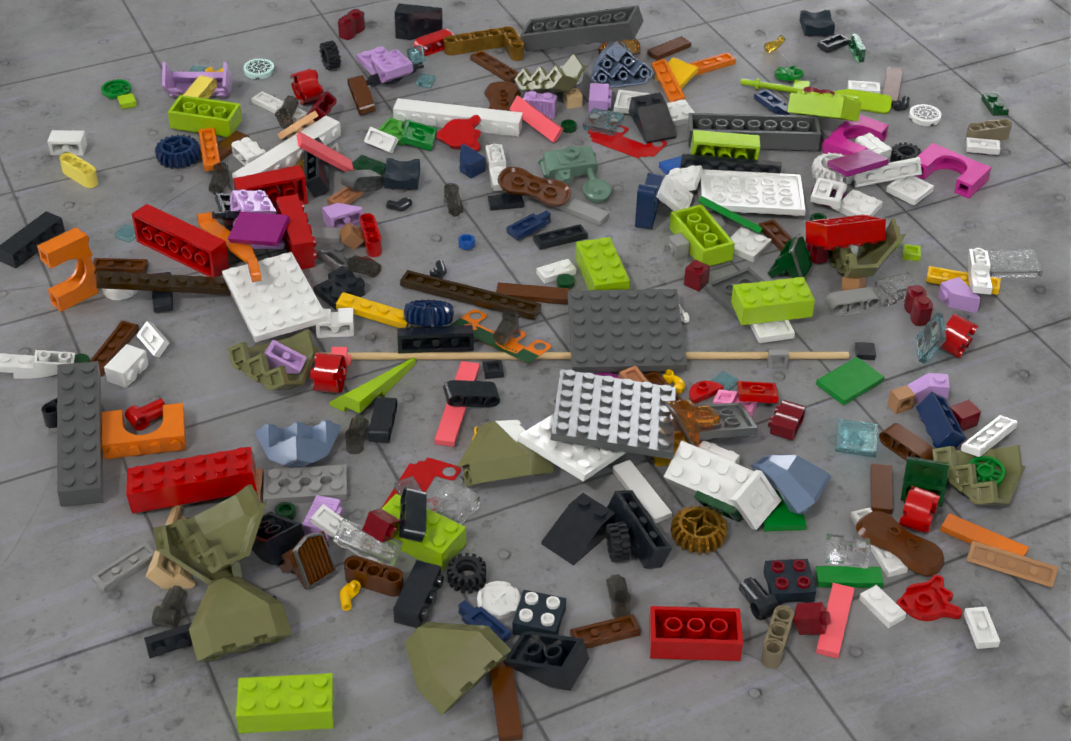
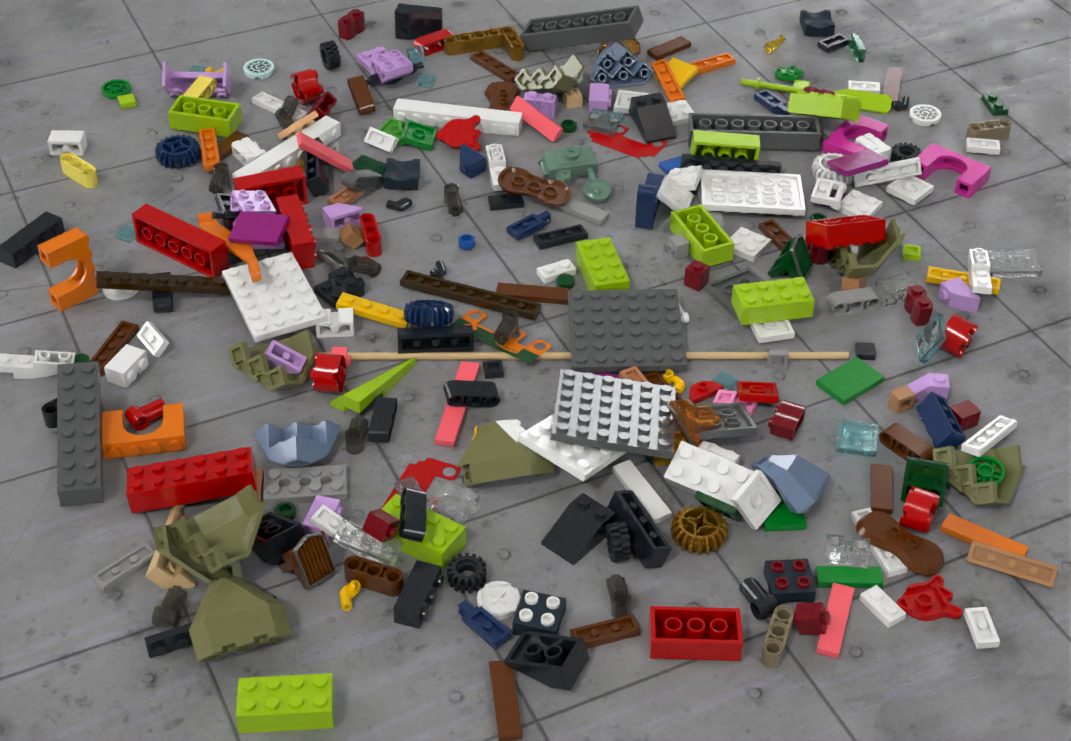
(121, 265): reddish brown tile -> none
(452, 660): olive panel -> none
(729, 214): green tile -> none

